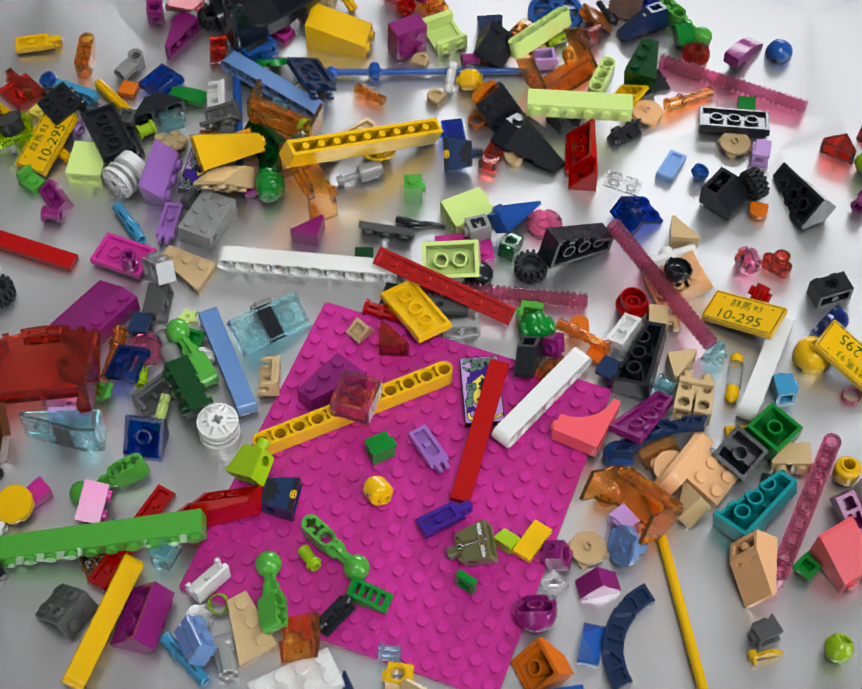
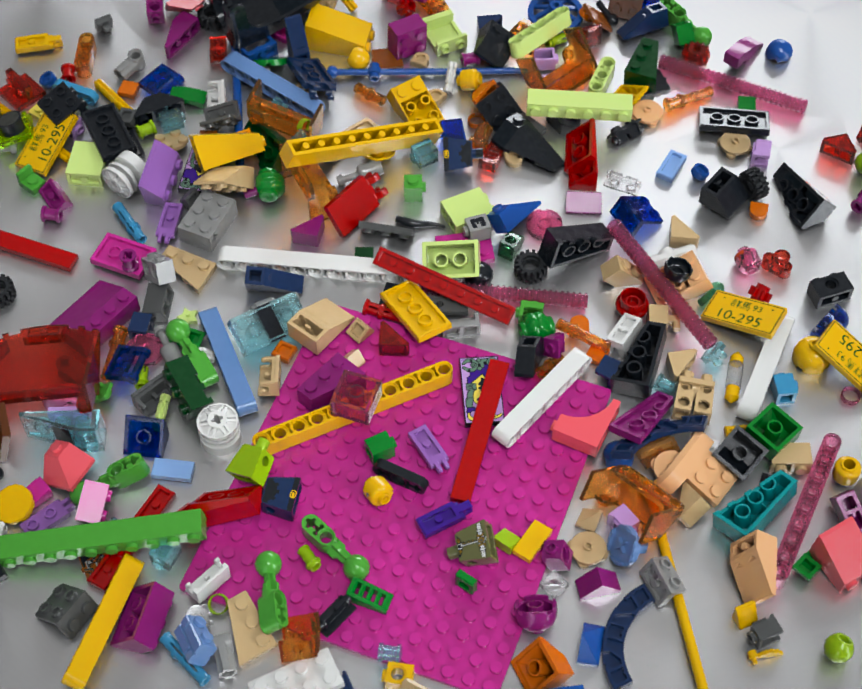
(49, 516): none -> medium lavender hinge
(65, 465): none -> coral slope
(68, 71): none -> red bush
(104, 24): none -> dark grey tile
(173, 470): none -> light blue tile
(272, 280): none -> dark blue slope
(285, 351): none -> orange tile
(296, 37): none -> dark blue slope
(318, 324): none -> tan slope
(354, 203): none -> red tile
(355, 357): none -> tan slope
(358, 58): none -> yellow piece
(386, 59): none -> dark orange piece
(400, 476): none -> black beam
(413, 101): none -> yellow slope
(424, 153): none -> clear light blue brick
(481, 135): none -> clear orange piece
(583, 203): none -> slope
(589, 519): none -> tan slope
(621, 272): none -> tan slope
(662, 580): none -> light grey bracket
(705, 298): none -> clear green bar
(745, 614): none -> yellow slope

